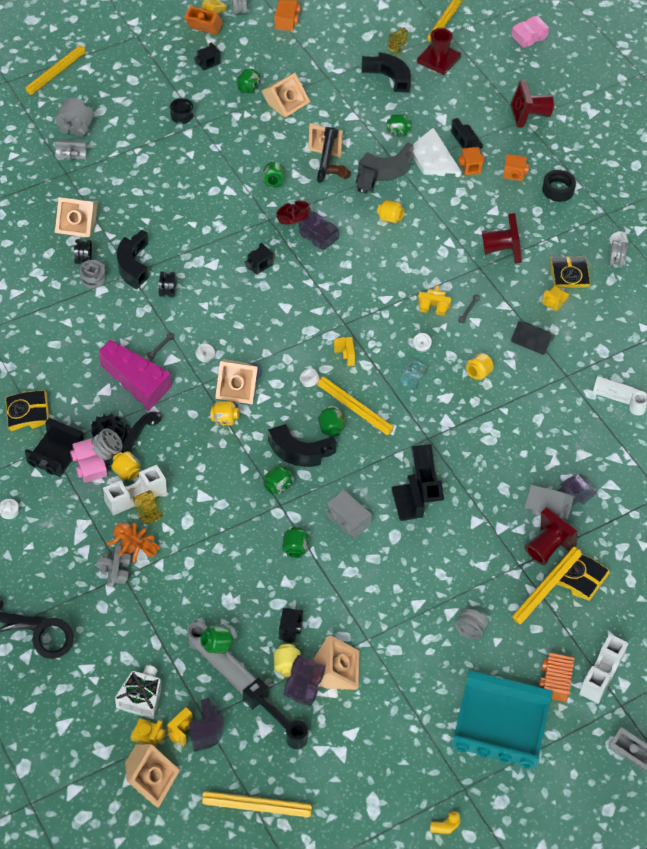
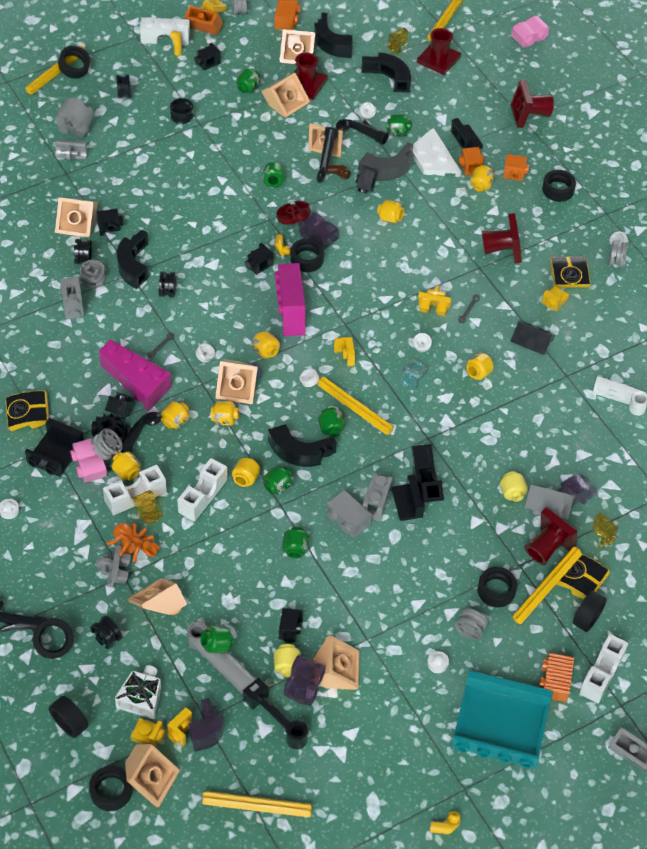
(68, 716): none -> black tyre
(72, 302): none -> light grey brick
(77, 52): none -> black tyre
(106, 632): none -> black wheel
(109, 221): none -> black brick
(109, 804): none -> black tyre
(120, 404): none -> black brick
(123, 86): none -> black wheel
(153, 27): none -> white arch
(161, 597): none -> light nougat slope
(175, 415): none -> yellow head
(177, 42): none -> yellow arm
(195, 500): none -> white arch
(246, 472): none -> yellow head
(266, 344): none -> yellow head
(283, 250): none -> yellow arm
(290, 299): none -> dark pink wedge
(294, 44): none -> light nougat slope
(306, 72): none -> dark red plant
(307, 245): none -> black tyre
(331, 42): none -> black arch
(366, 110): none -> white tile
(378, 495): none -> light grey brick
(379, 136): none -> black plant
(438, 662): none -> white tile
(482, 178): none -> yellow head
(500, 574): none -> black tyre
(513, 486): none -> light yellow head
(589, 611): none -> black tyre
(606, 529): none -> clear yellow bracket

